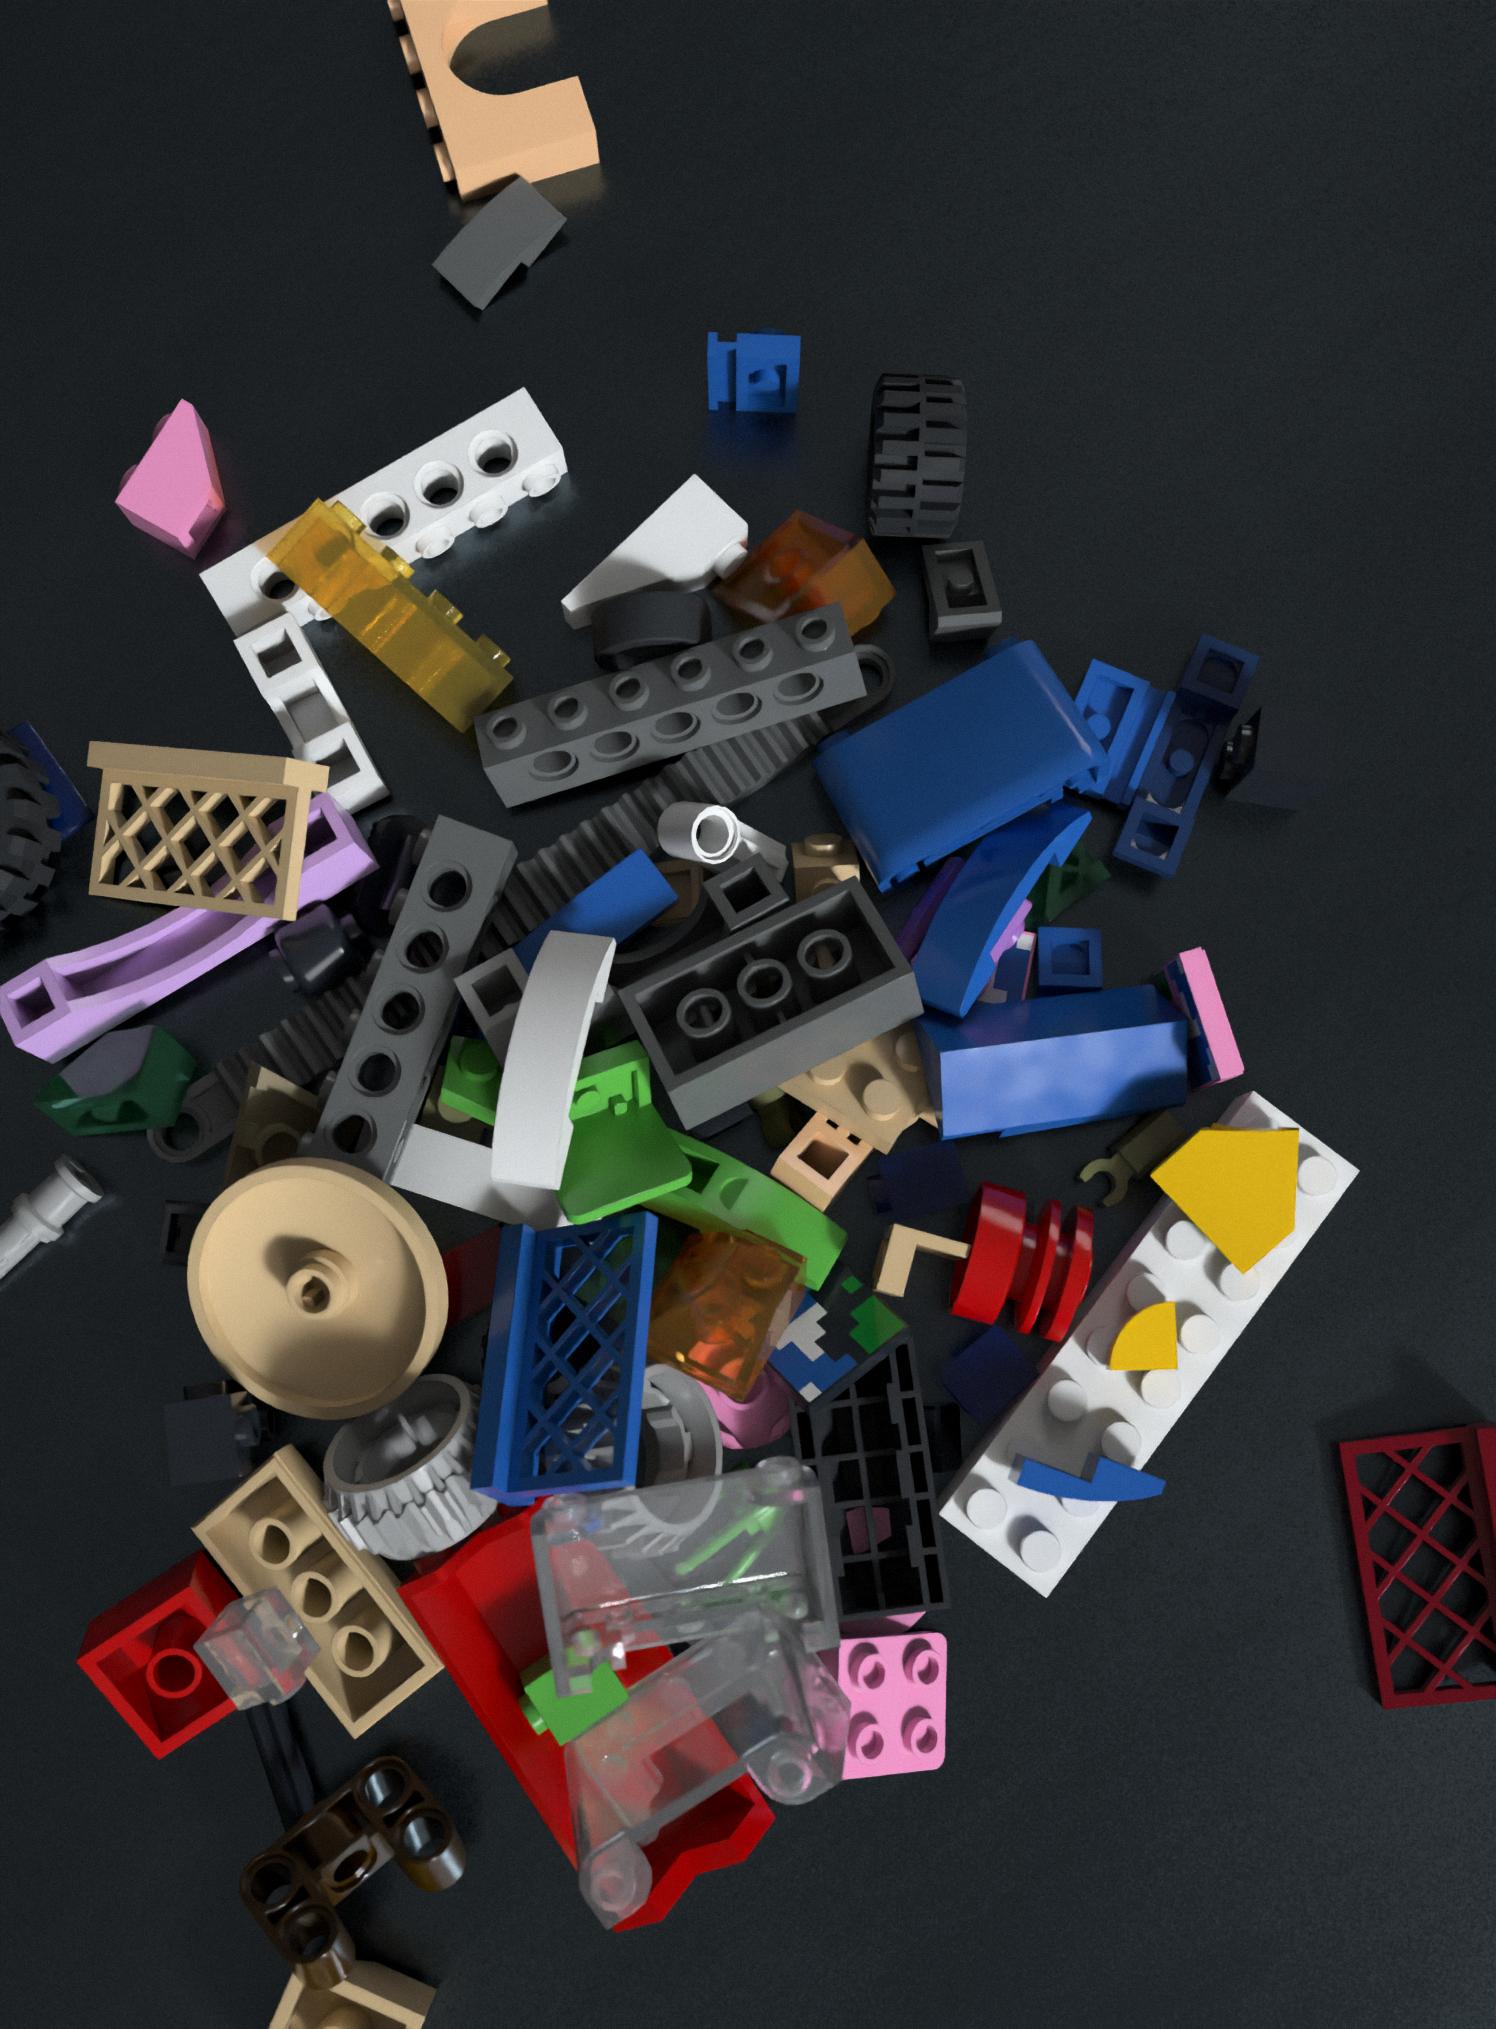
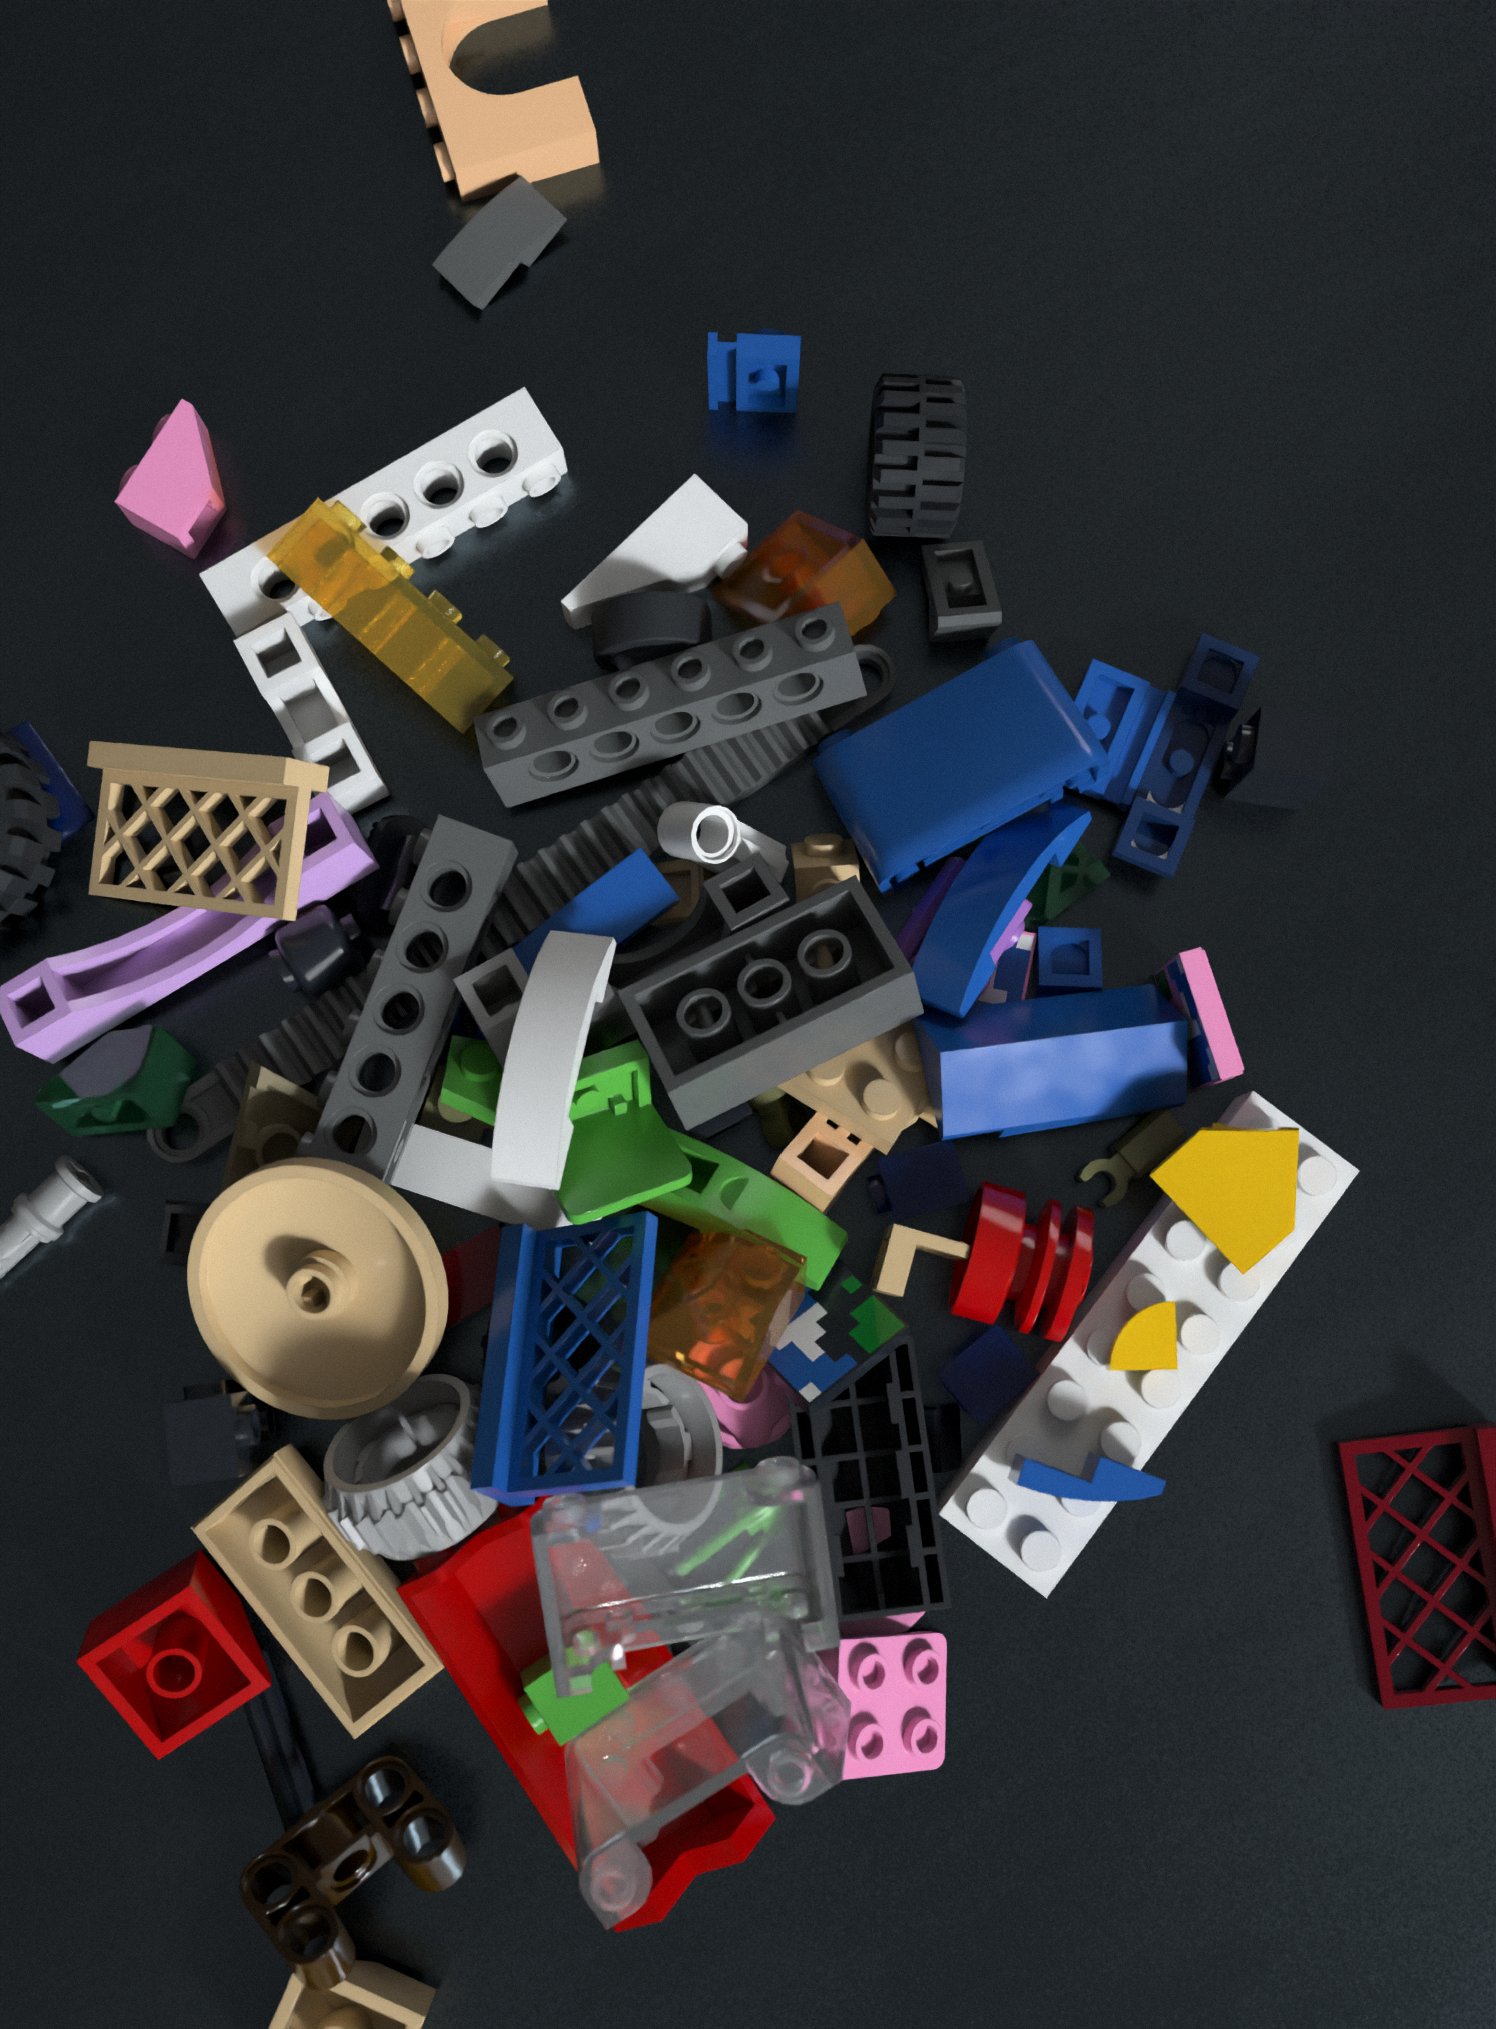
(258, 1649): clear brick -> none

